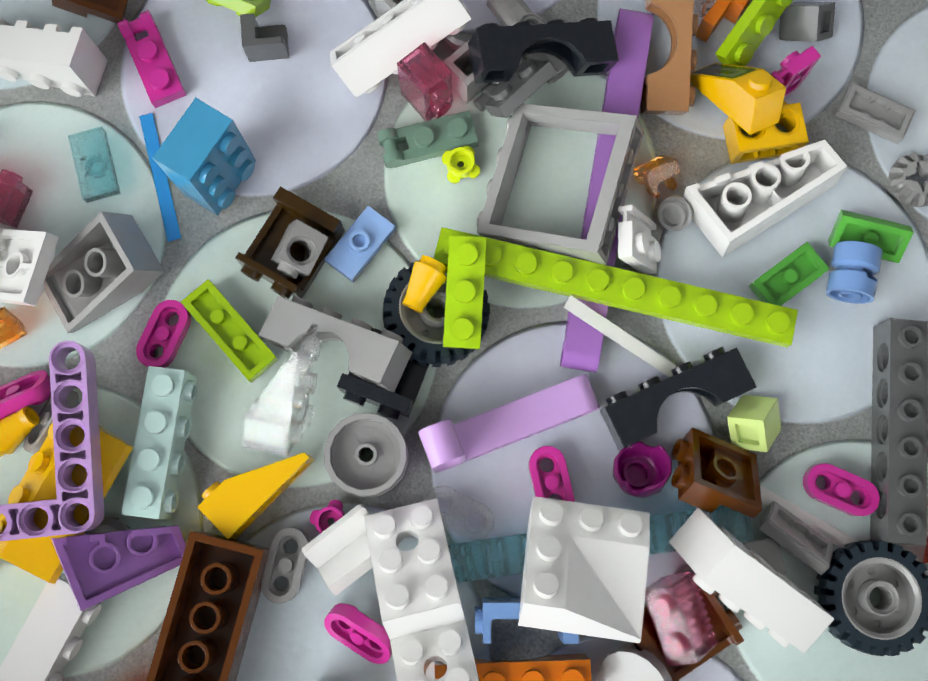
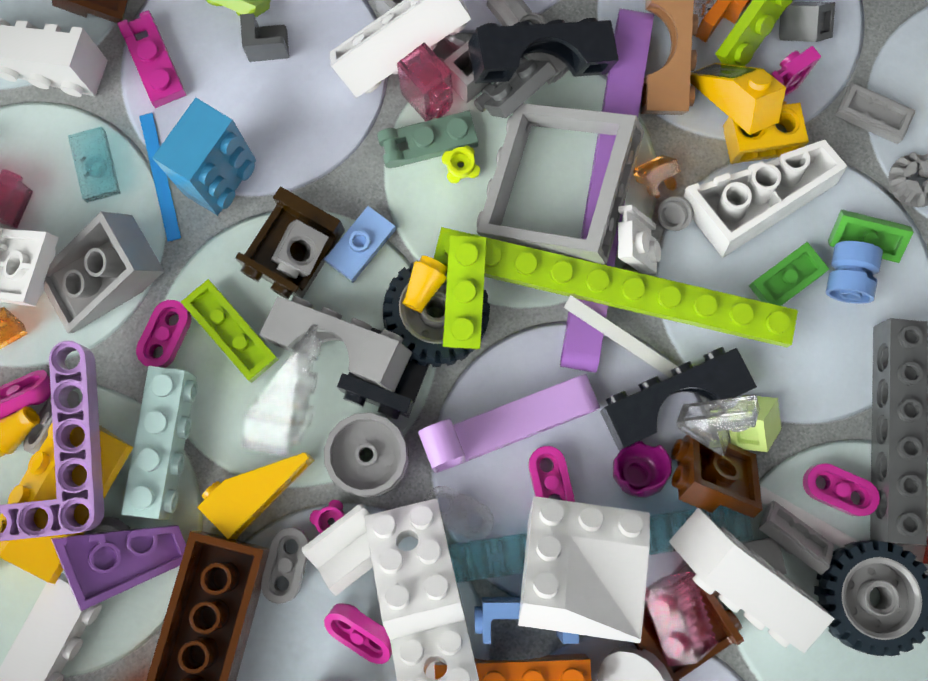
(711, 420): none -> clear slope

